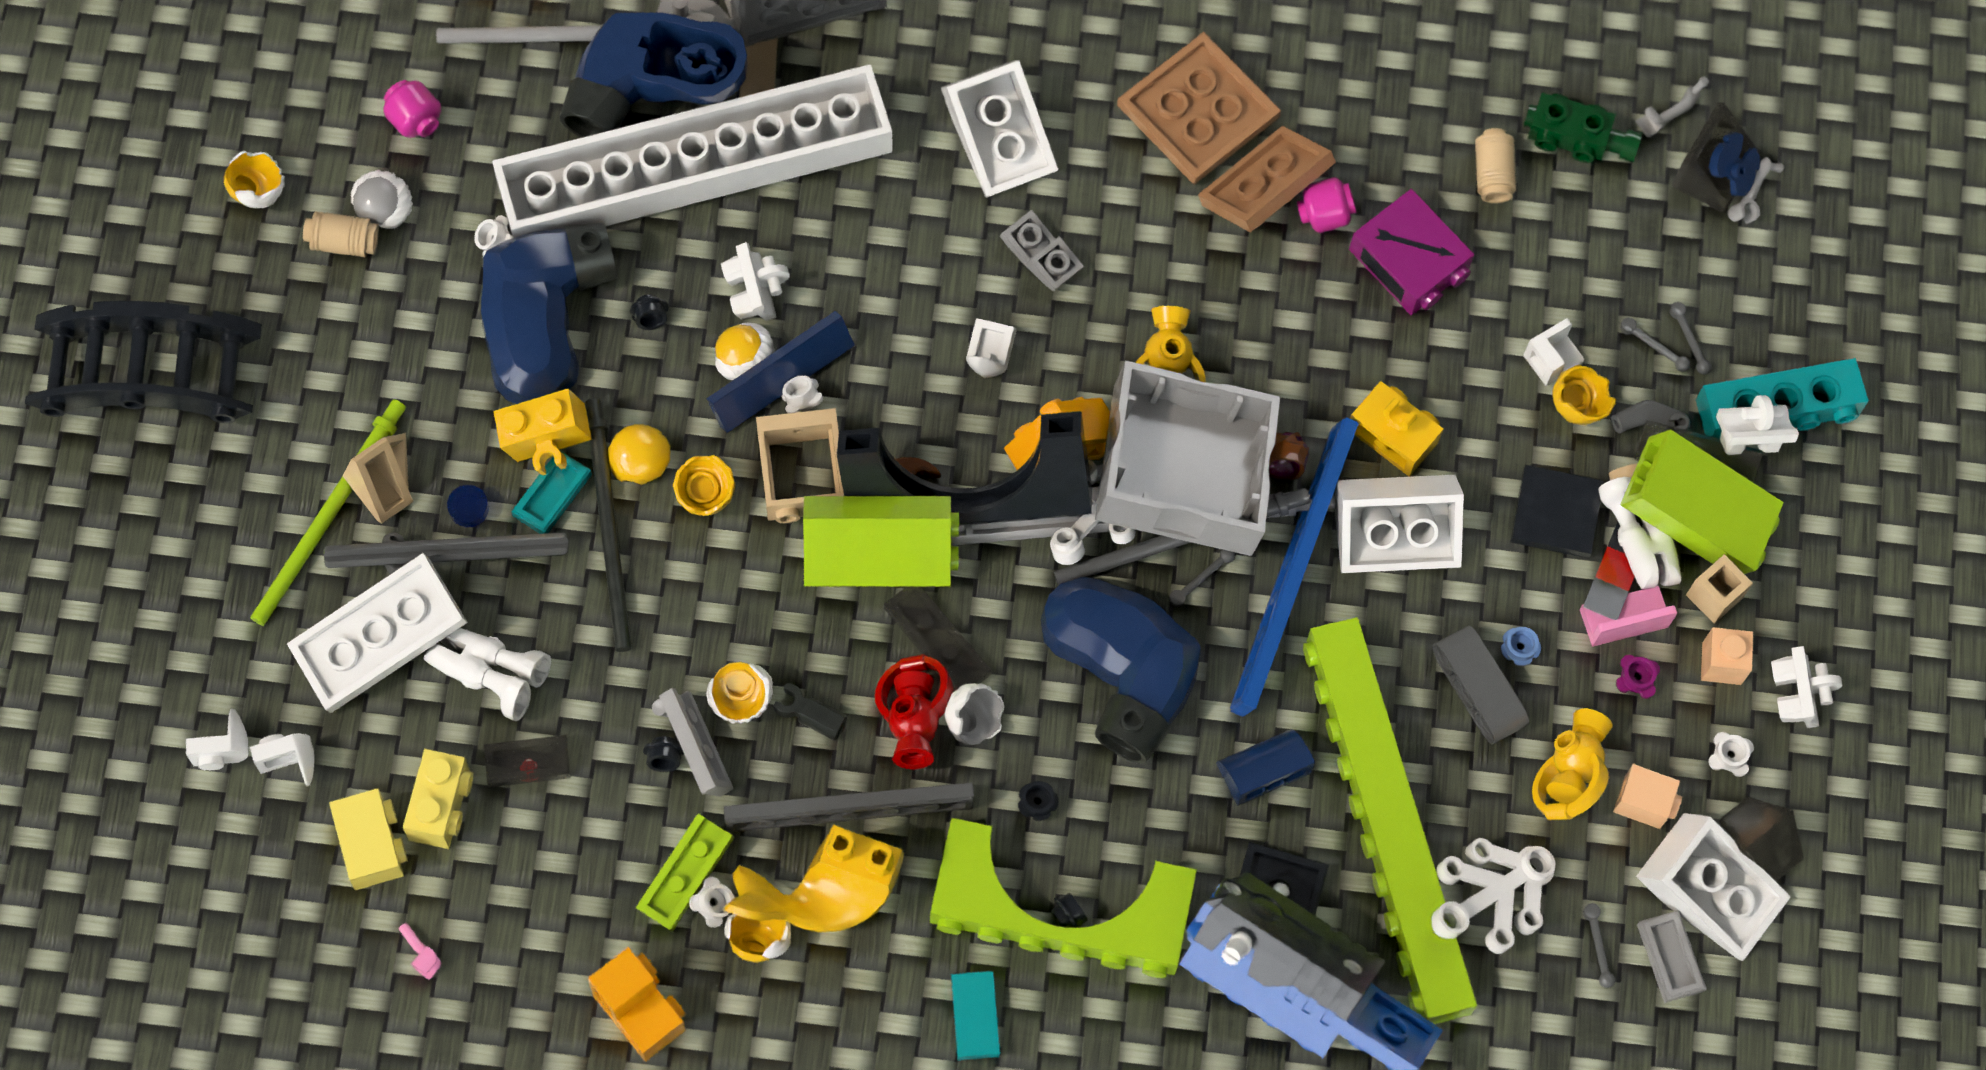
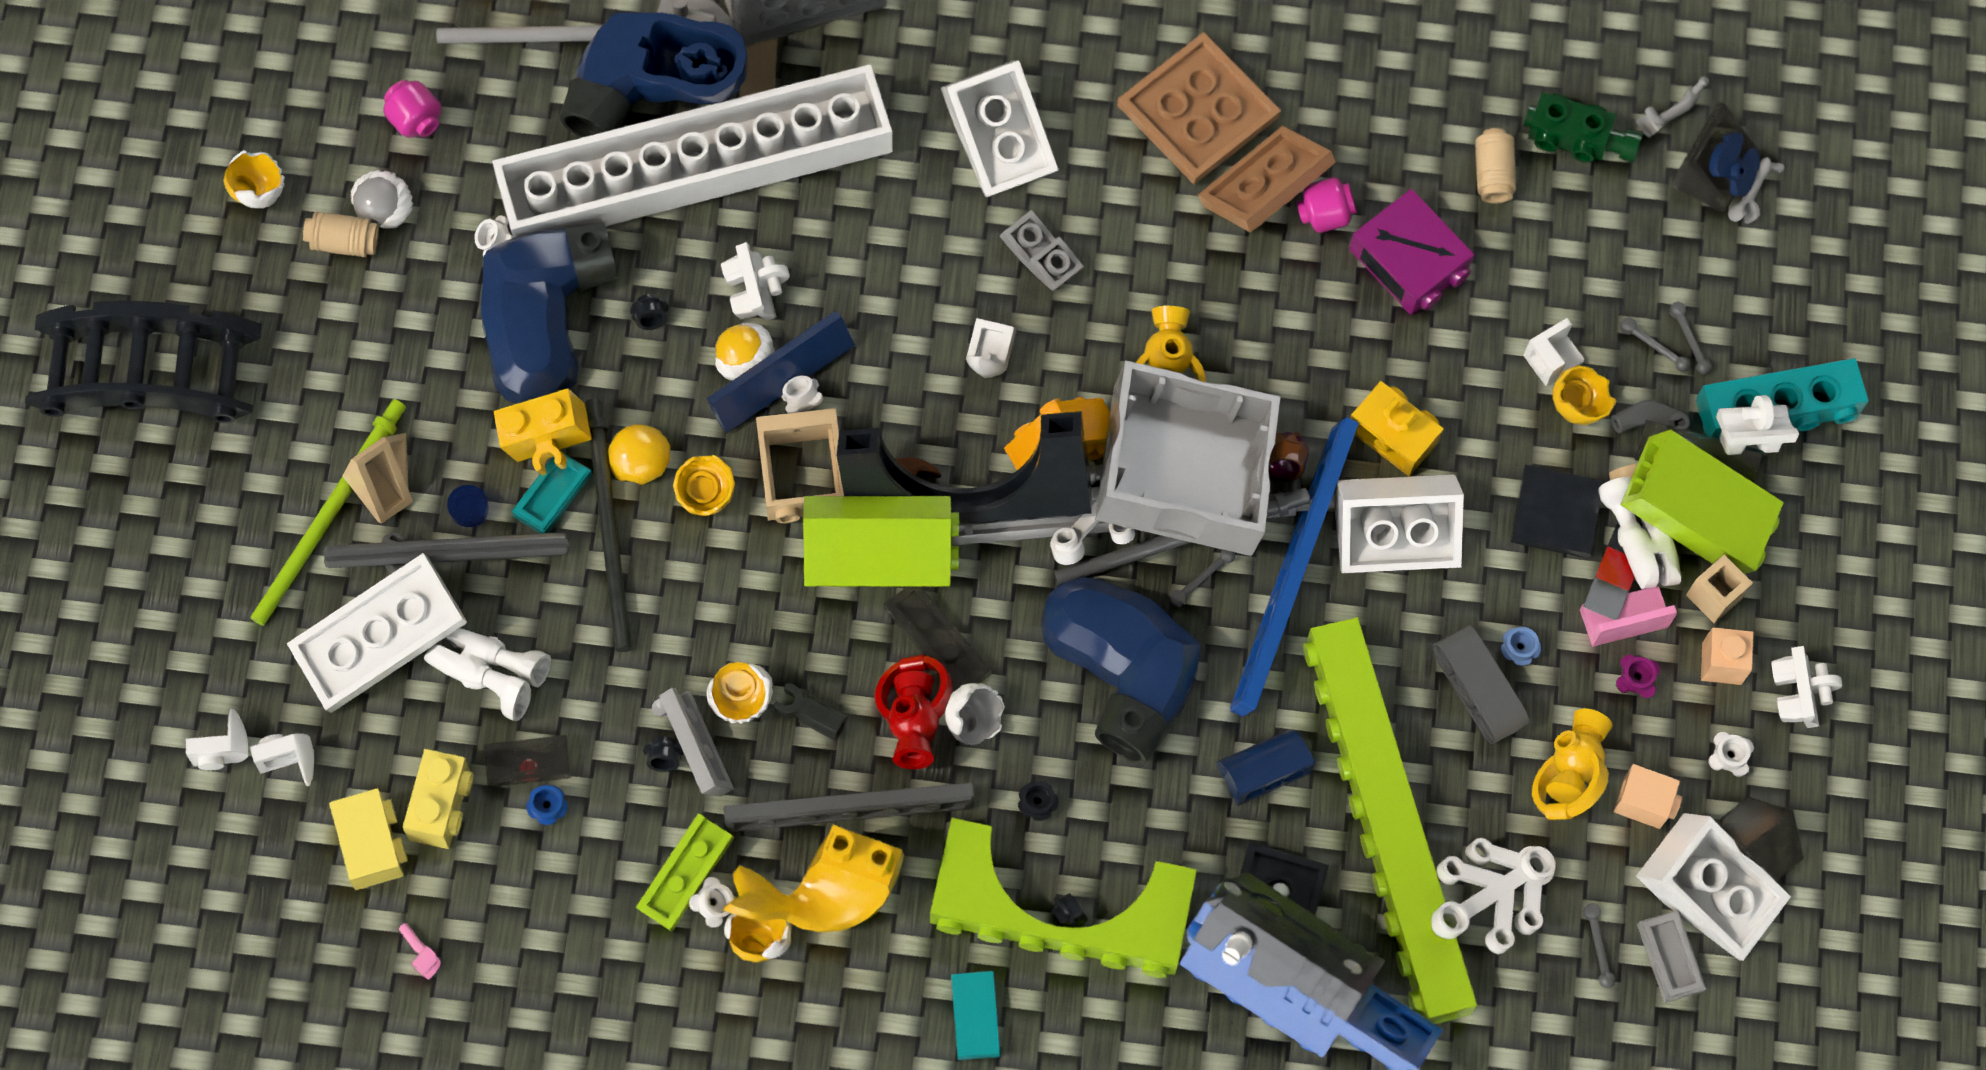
(544, 794): none -> blue plate
(632, 1001): light orange brick -> none

